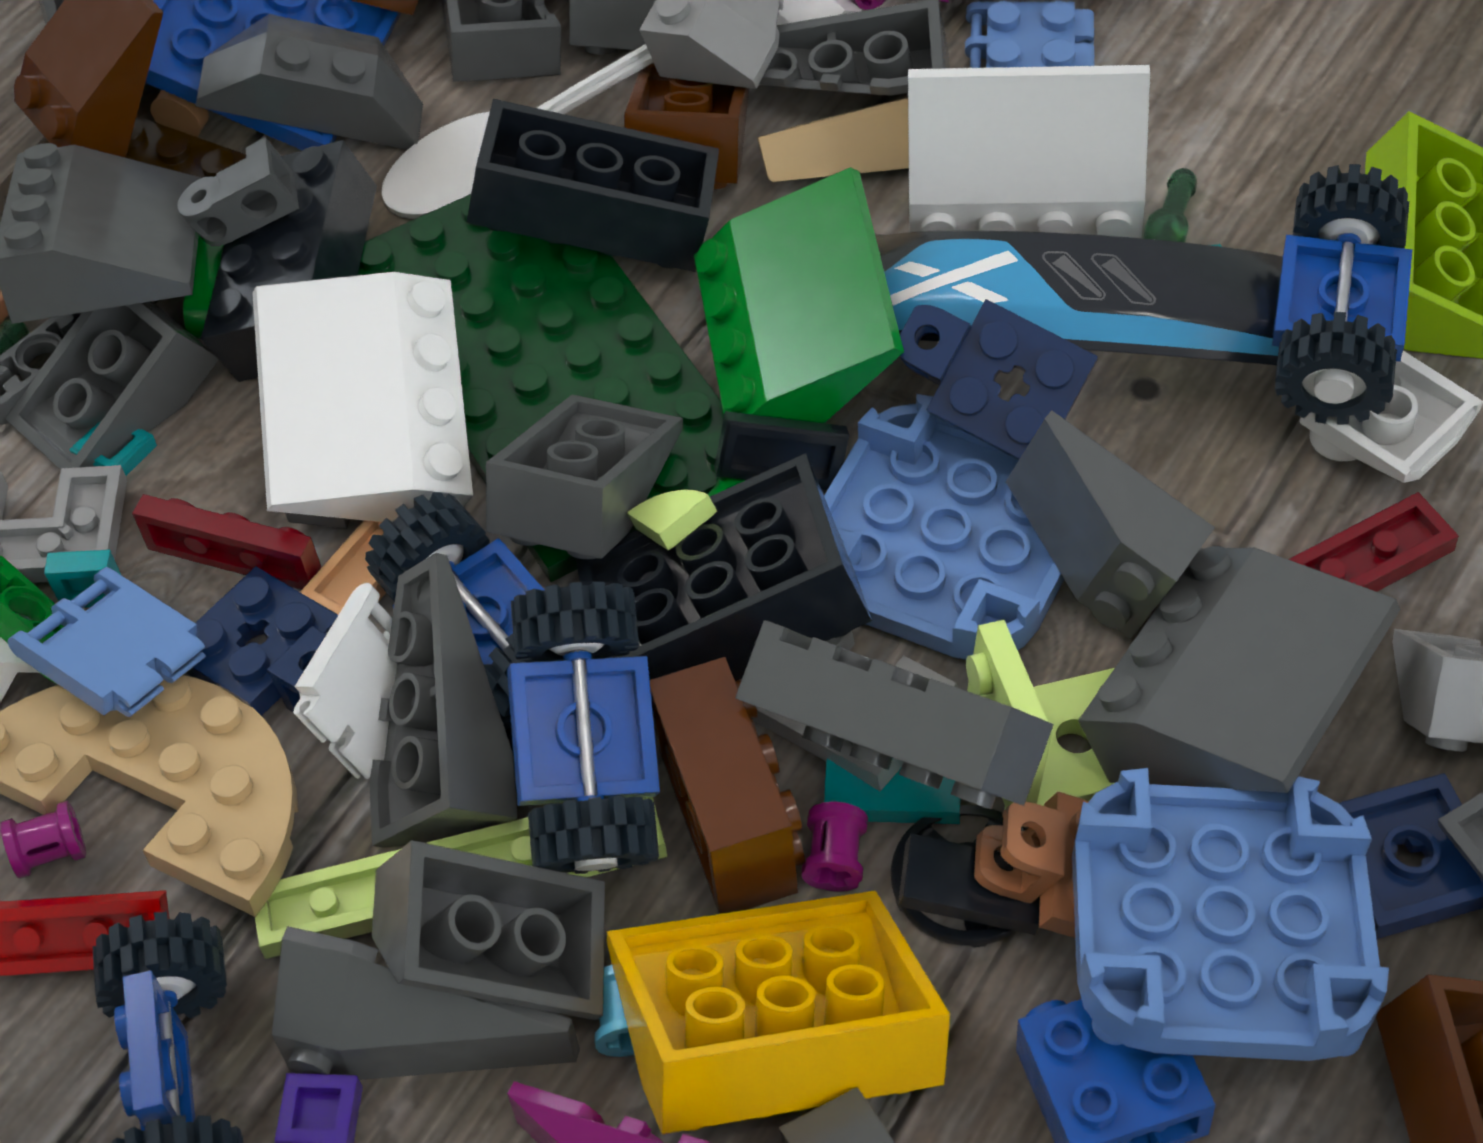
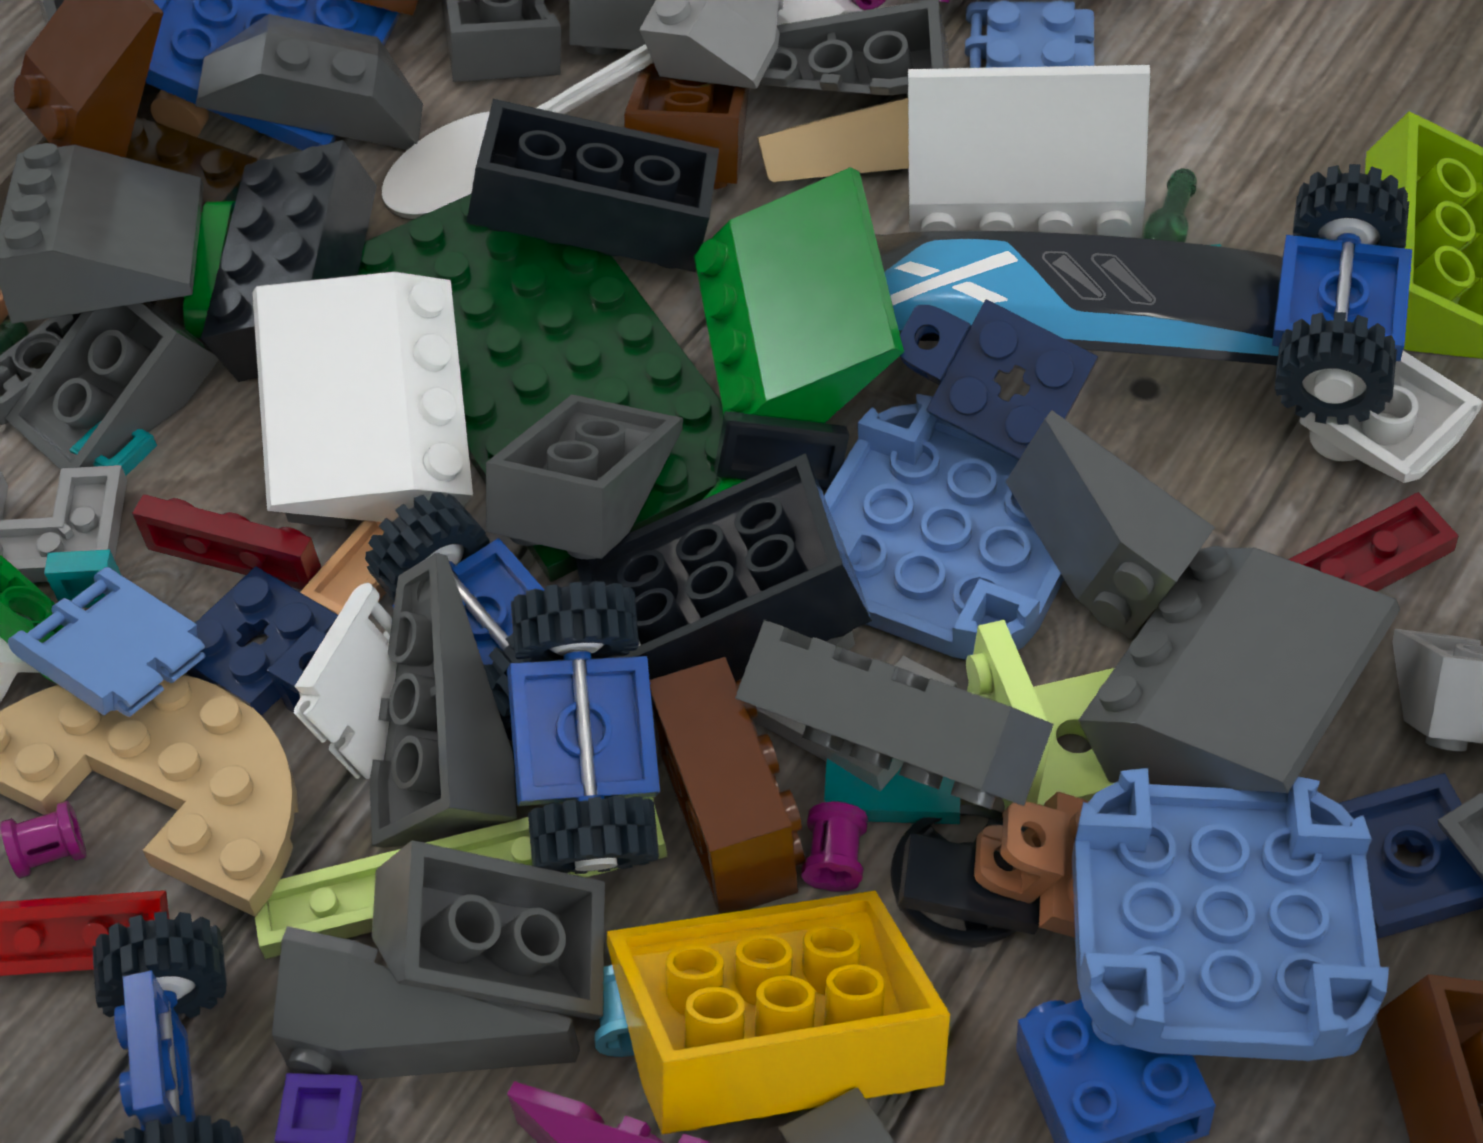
(241, 196): dark grey leg -> none
(672, 516): yellowish green tile -> none

